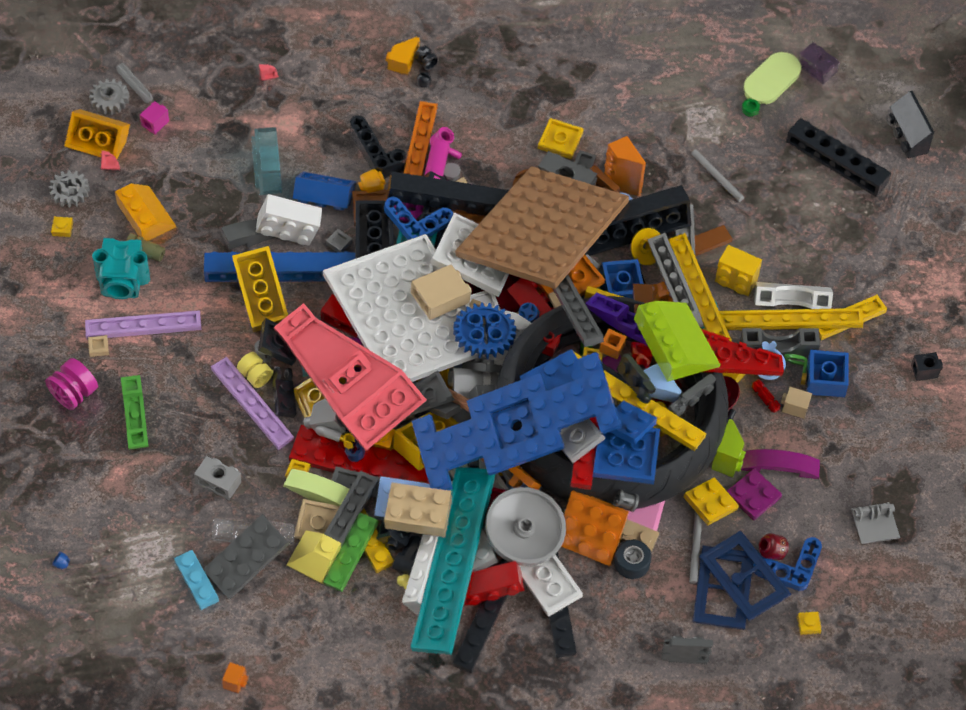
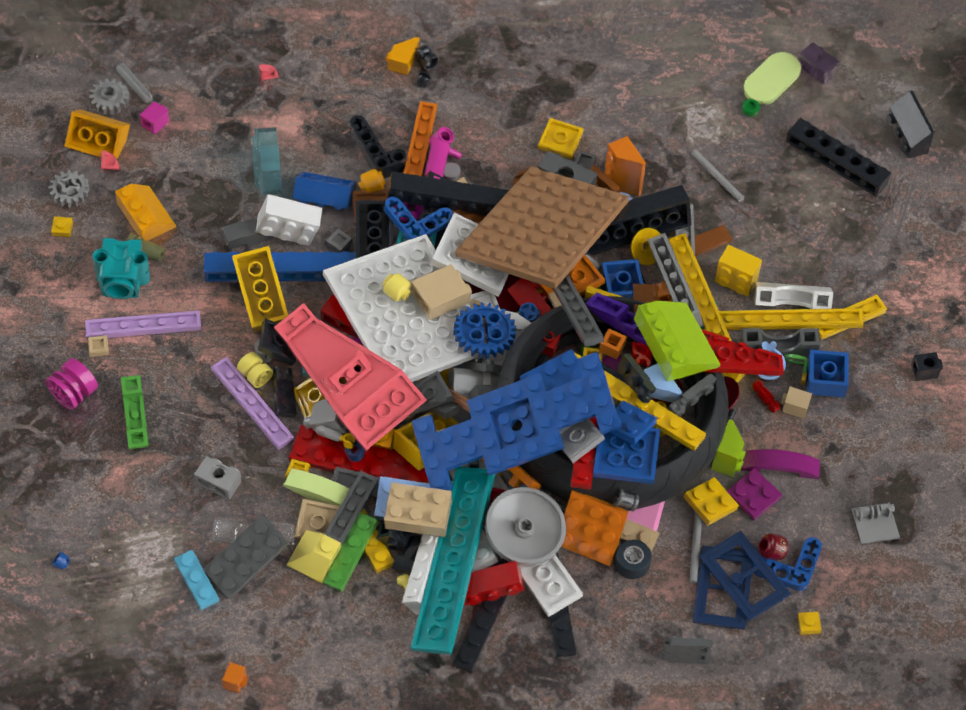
(397, 287): none -> light yellow head

